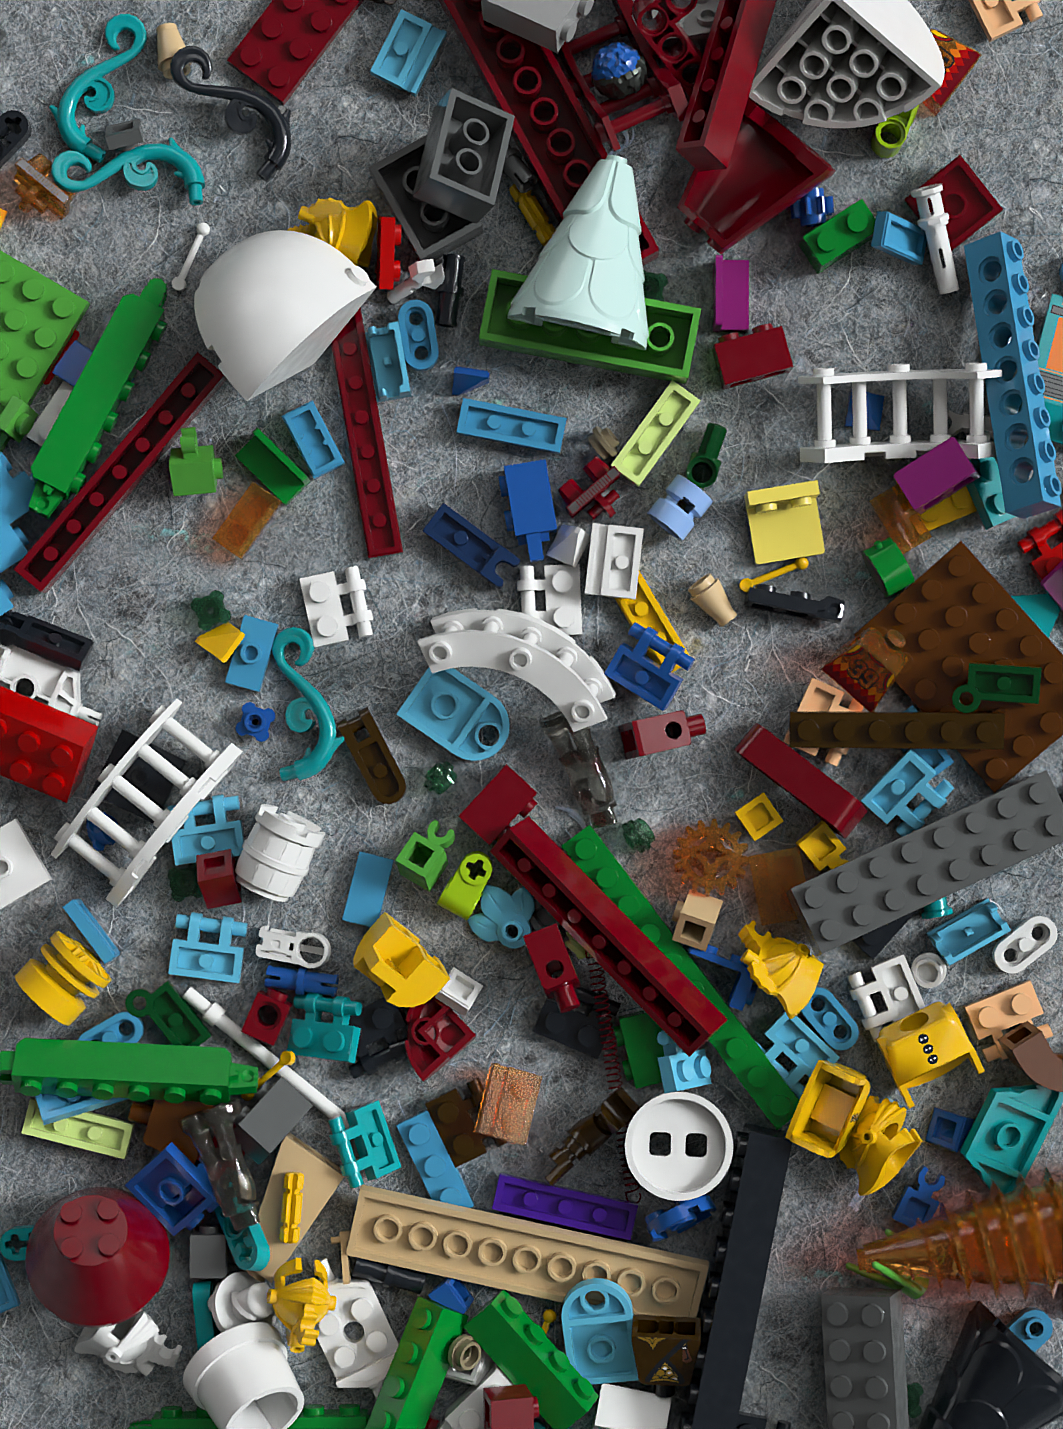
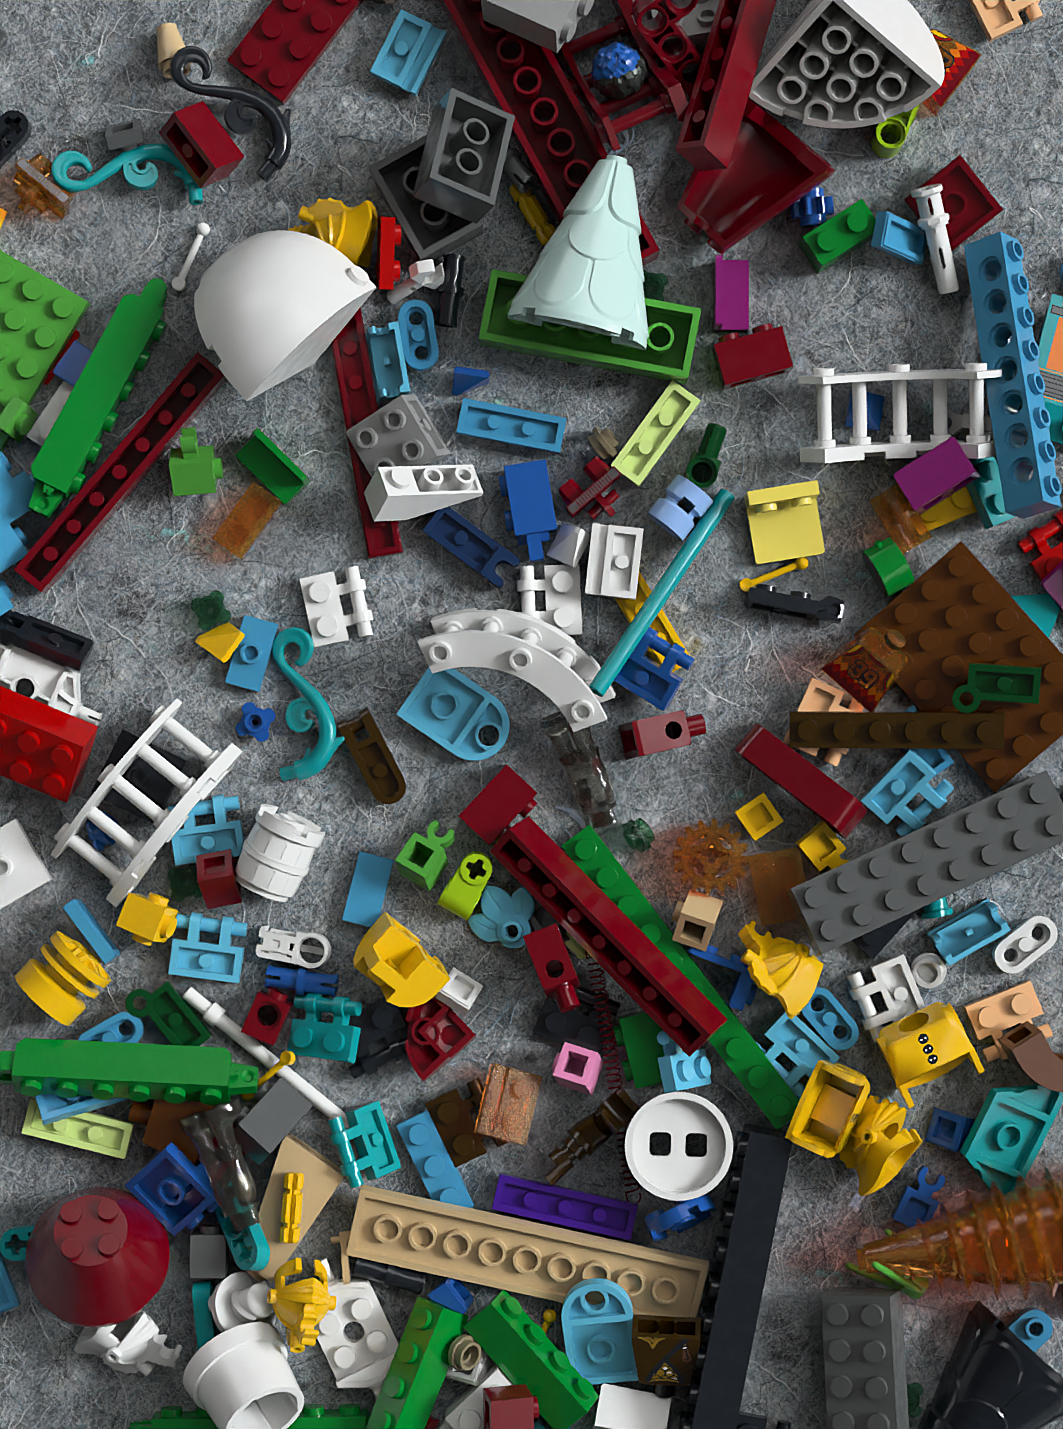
(92, 79): teal plant -> none
(148, 918): none -> yellow brick
(201, 144): none -> dark red brick
(313, 440): dark azure plate -> none
(397, 436): none -> light grey bracket
(418, 490): none -> white slope
(440, 777): clear green plate -> none
(577, 1068): none -> bright pink brick
(661, 593): none -> teal piece
(712, 599): tan cone -> none

